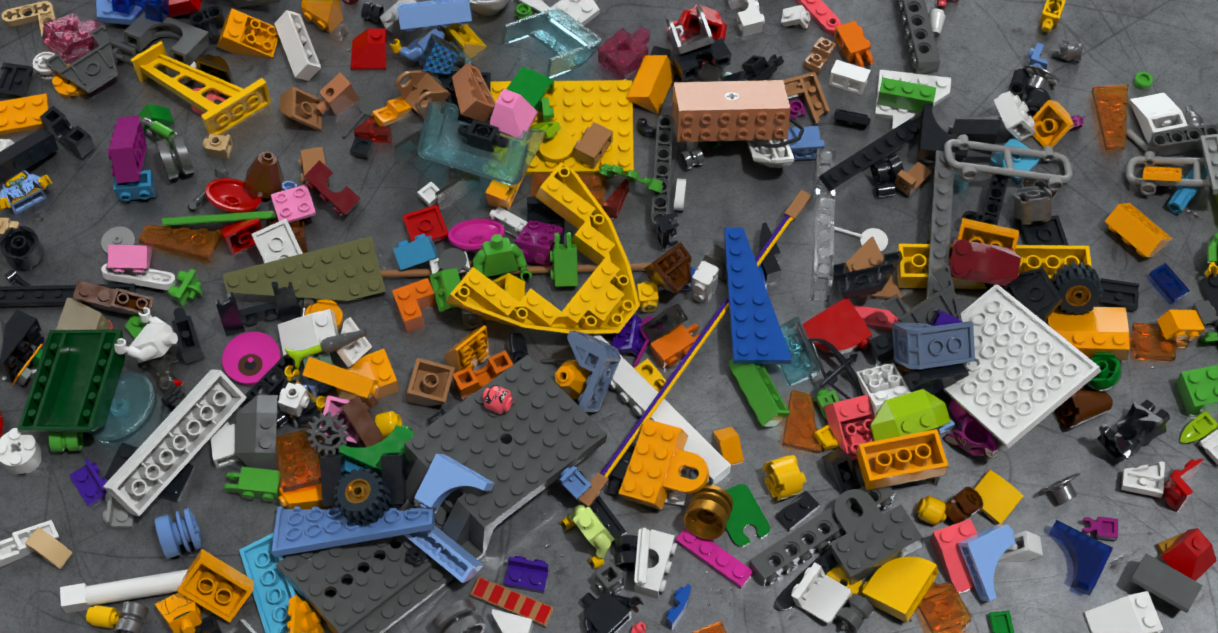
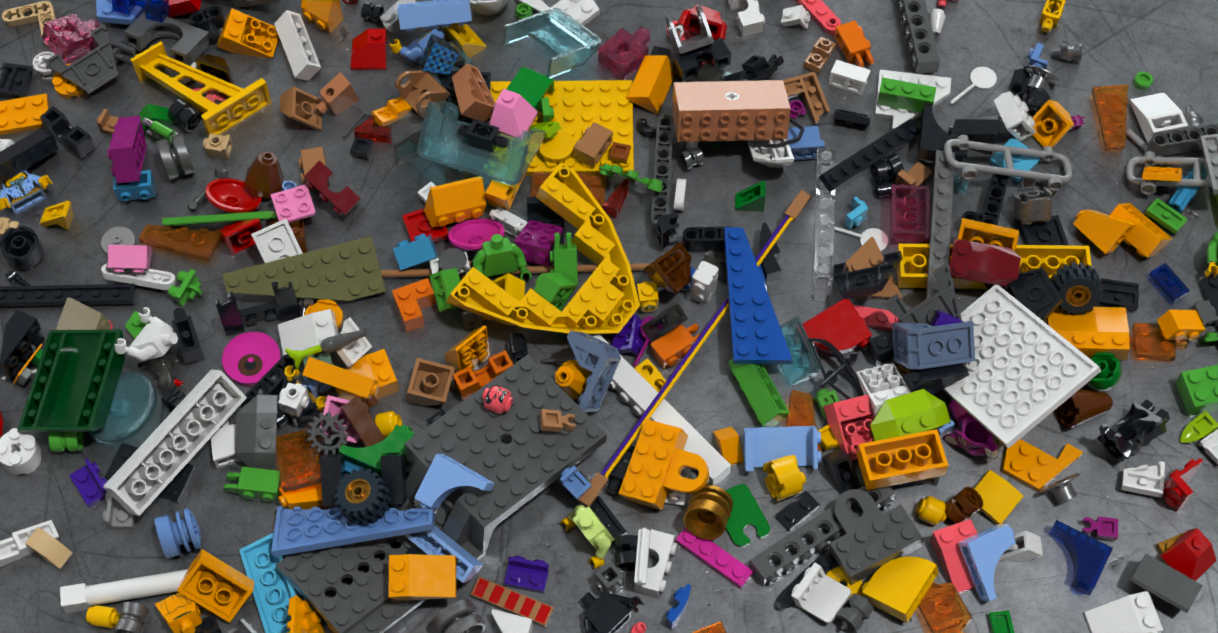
(58, 214): none -> yellow slope
(106, 122): none -> medium nougat bracket
(111, 299): reddish brown slope -> none
(185, 114): none -> black wheel
(422, 577): none -> light orange slope
(455, 201): none -> light orange slope
(553, 421): none -> medium nougat plate
(555, 288): none -> bright green brick
(619, 152): none -> dark orange tile
(703, 239): none -> black beam
(751, 198): none -> green slope
(770, 443): none -> light blue panel
(858, 214): none -> medium azure bracket
(909, 214): none -> clear pink brick
(981, 78): none -> white piece
(1035, 466): none -> light orange wing
(1103, 229): none -> light orange slope
(1166, 216): none -> bright green plate

